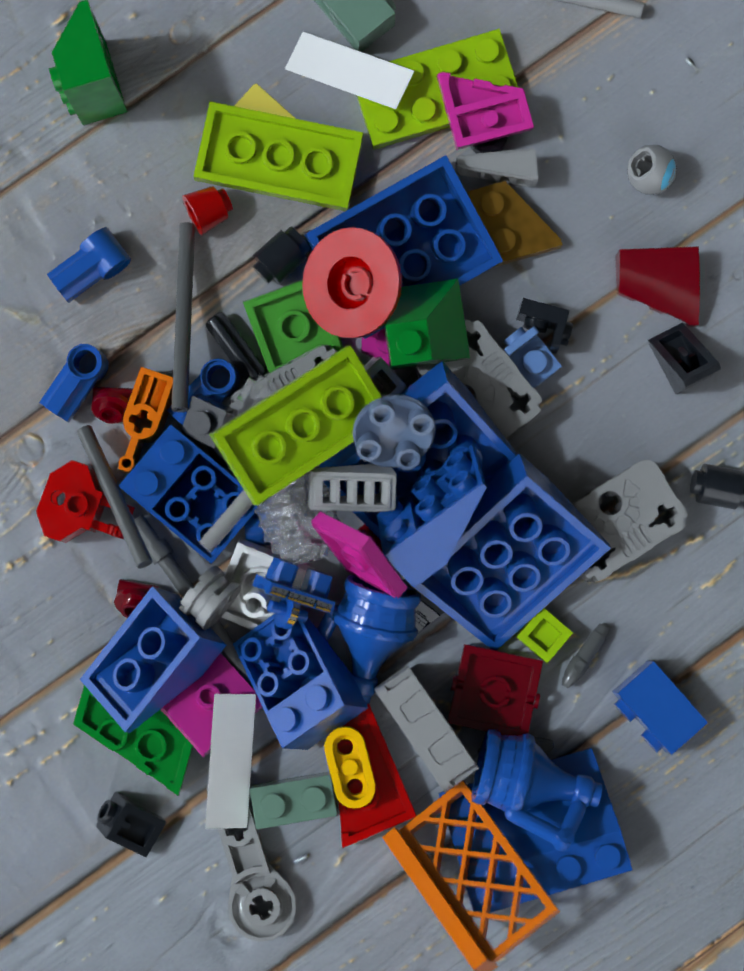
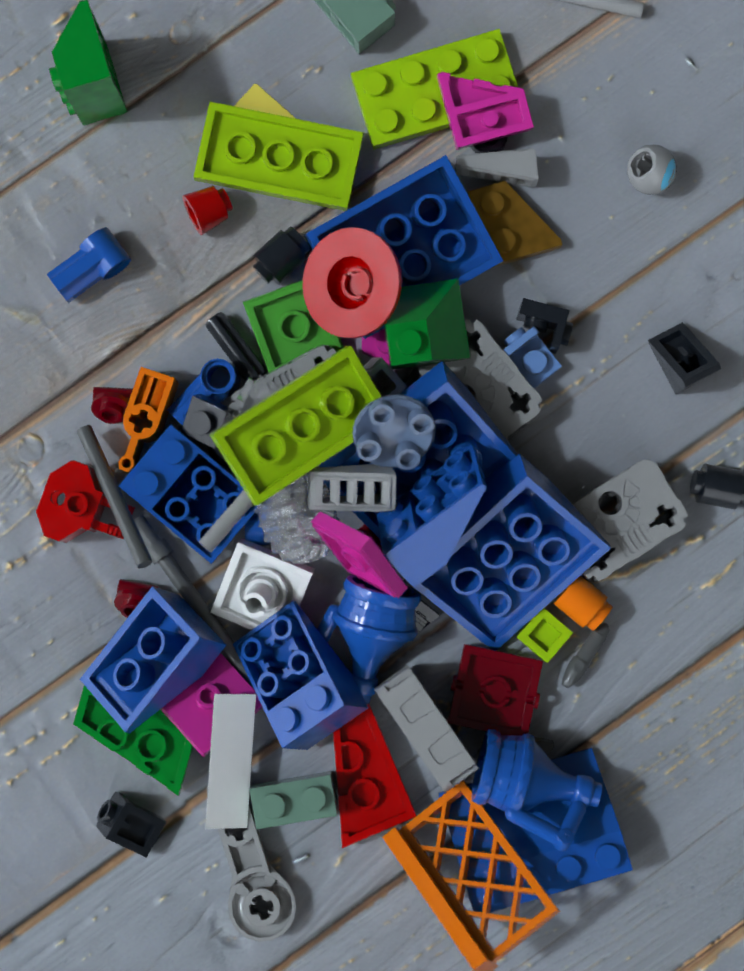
(73, 386): blue piece -> none
(183, 317): dark grey piece -> none
(210, 597): light grey wheel -> none
(279, 583): blue hips -> none
(349, 70): white sticker -> none
(349, 766): yellow plate -> none
(583, 603): none -> orange brick
(659, 708): blue brick -> none
(662, 280): dark red slope -> none

